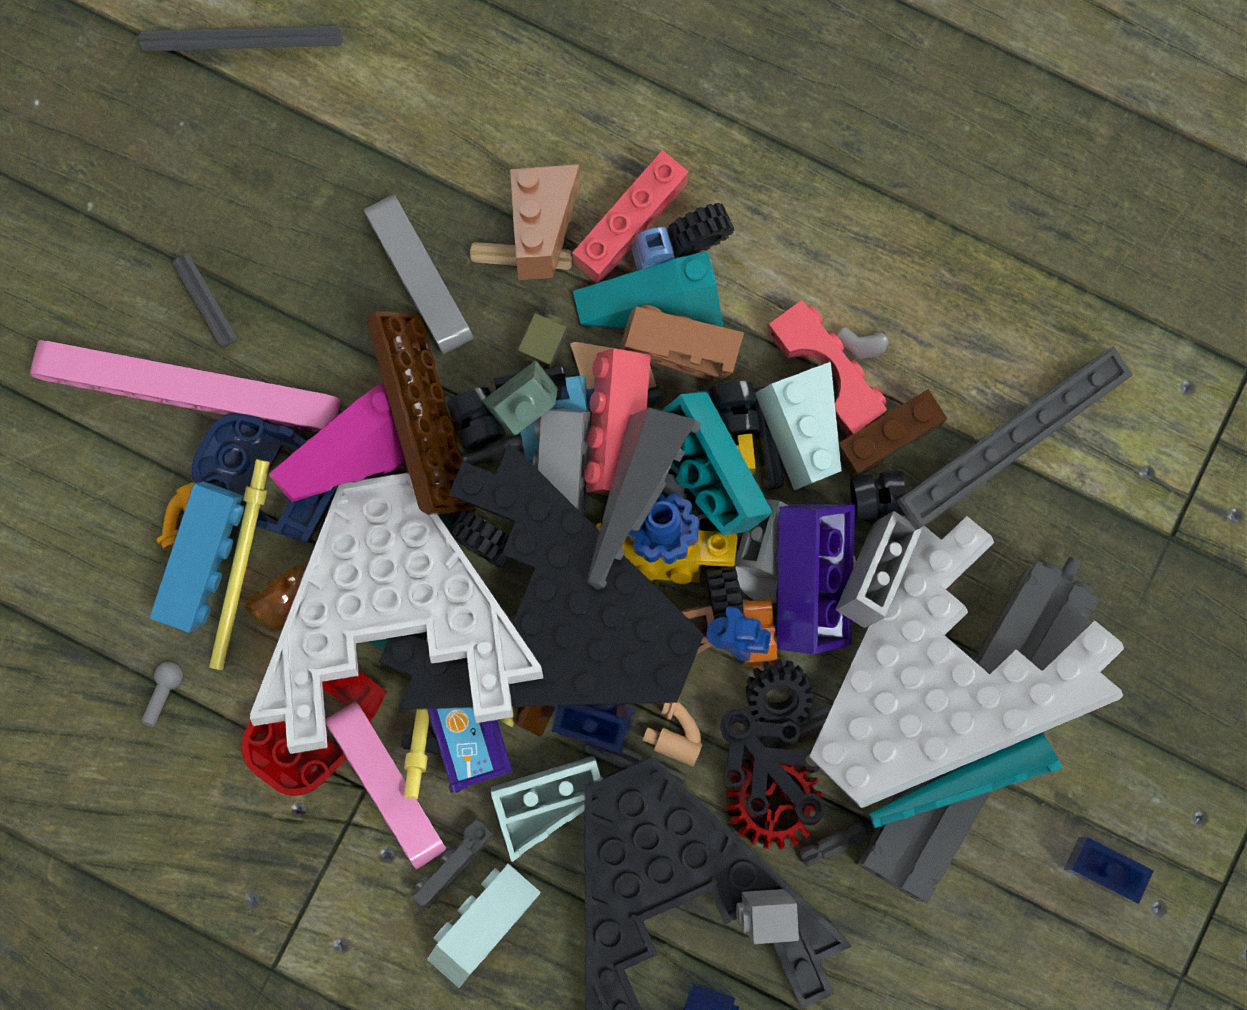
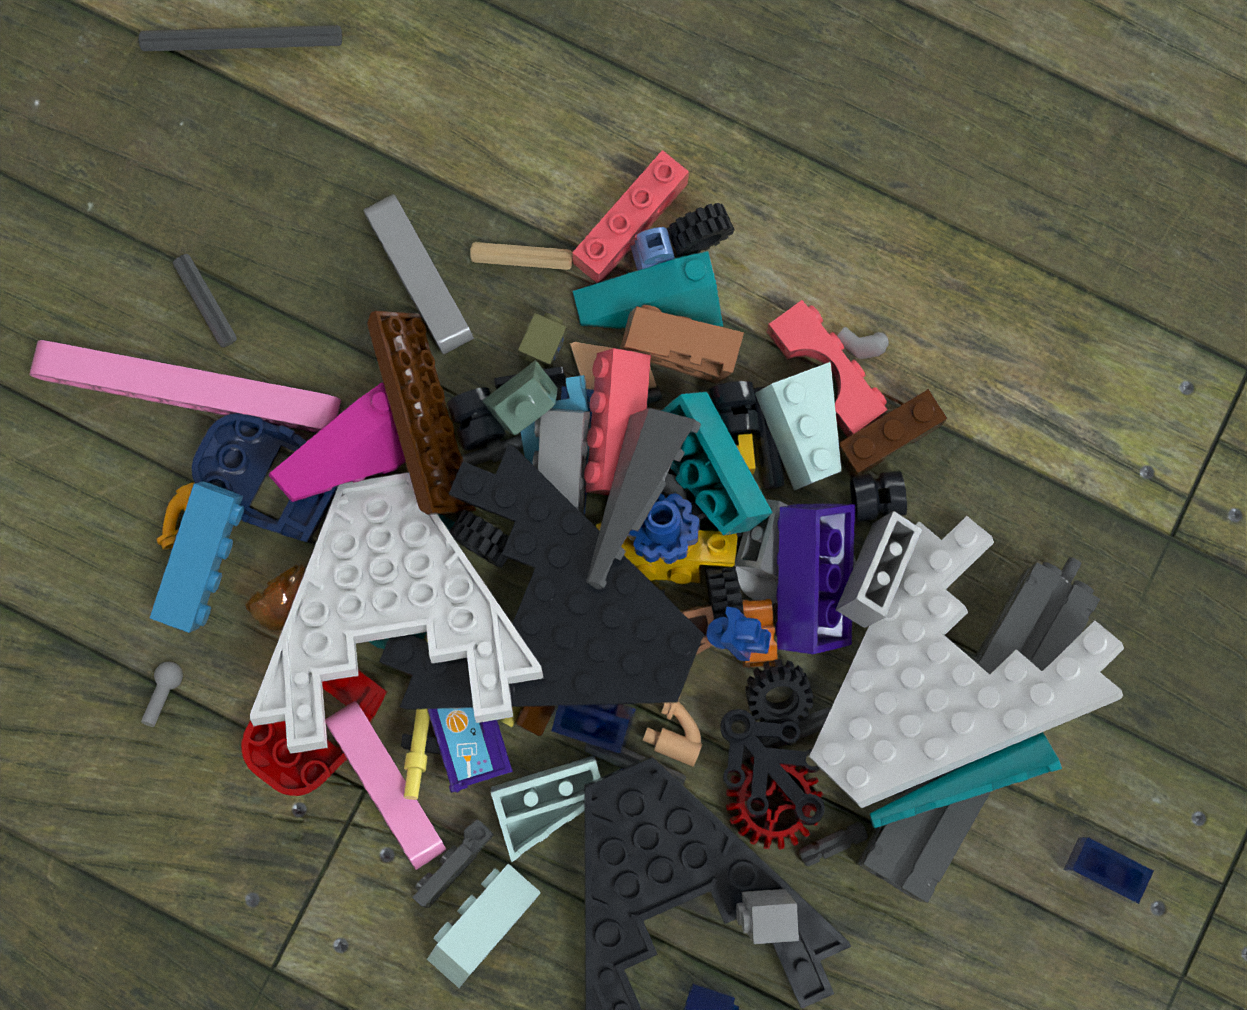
(254, 497): light yellow bar -> none
(541, 214): nougat wedge -> none
(1014, 438): dark grey tile -> none

